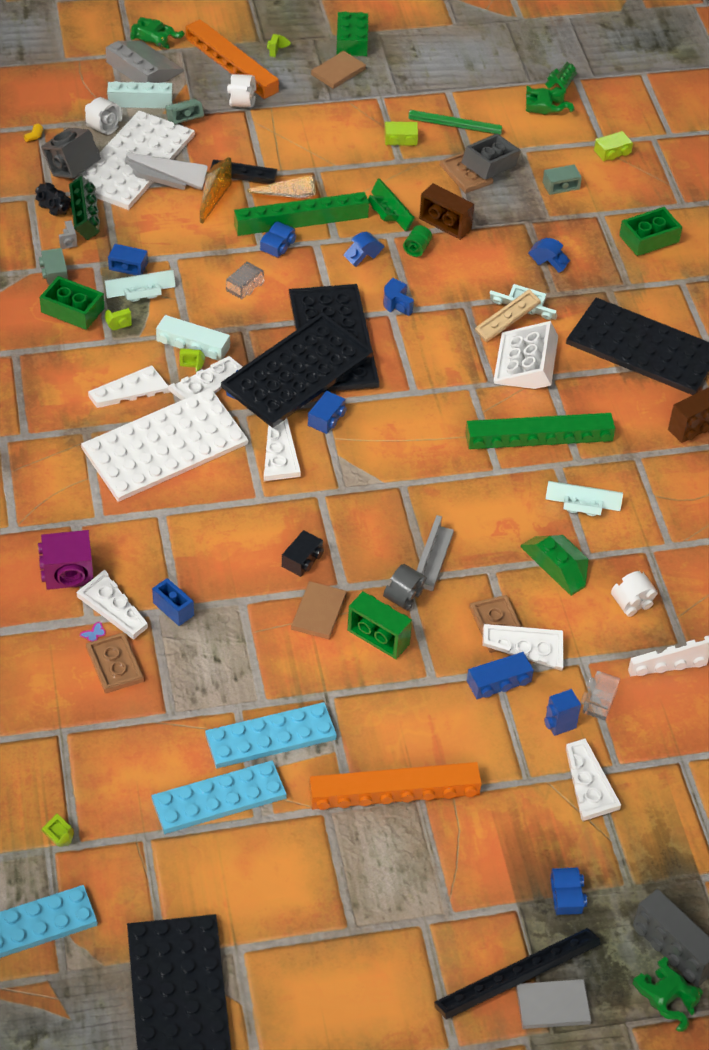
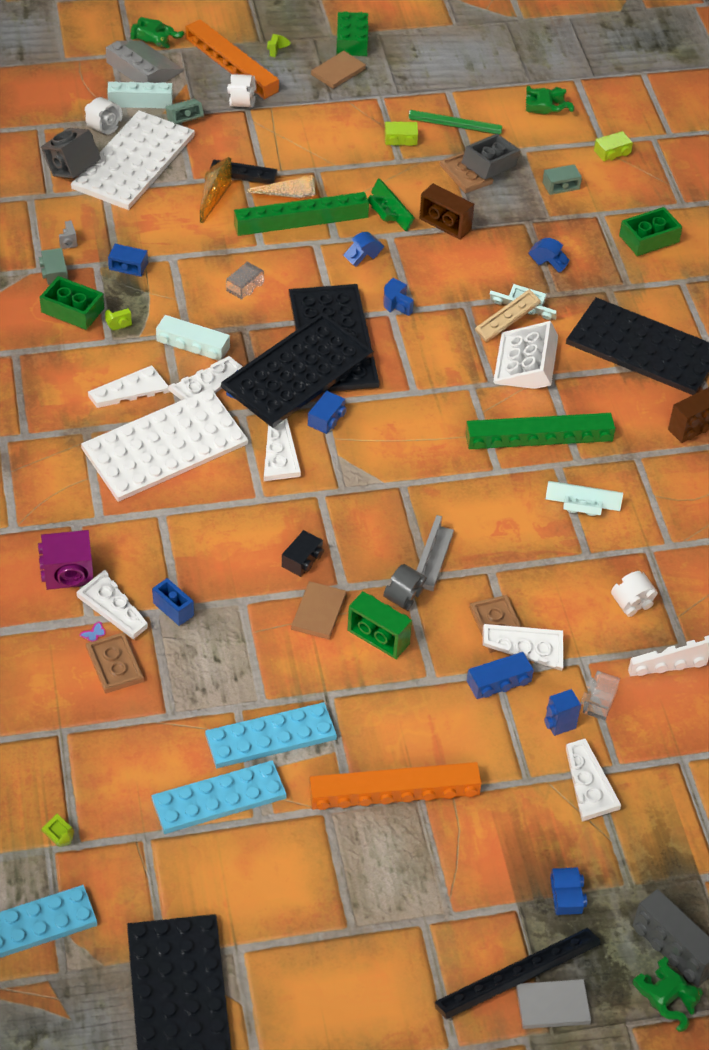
(35, 134): yellow arm -> none
(53, 199): black brick -> none
(84, 207): dark green brick -> none
(140, 285): light aqua bracket -> none
(167, 171): wedge -> none
(192, 358): lime plate -> none
(277, 239): blue brick -> none
(417, 241): green wheel -> none
(560, 560): green wedge -> none
(562, 76): green bracket -> none

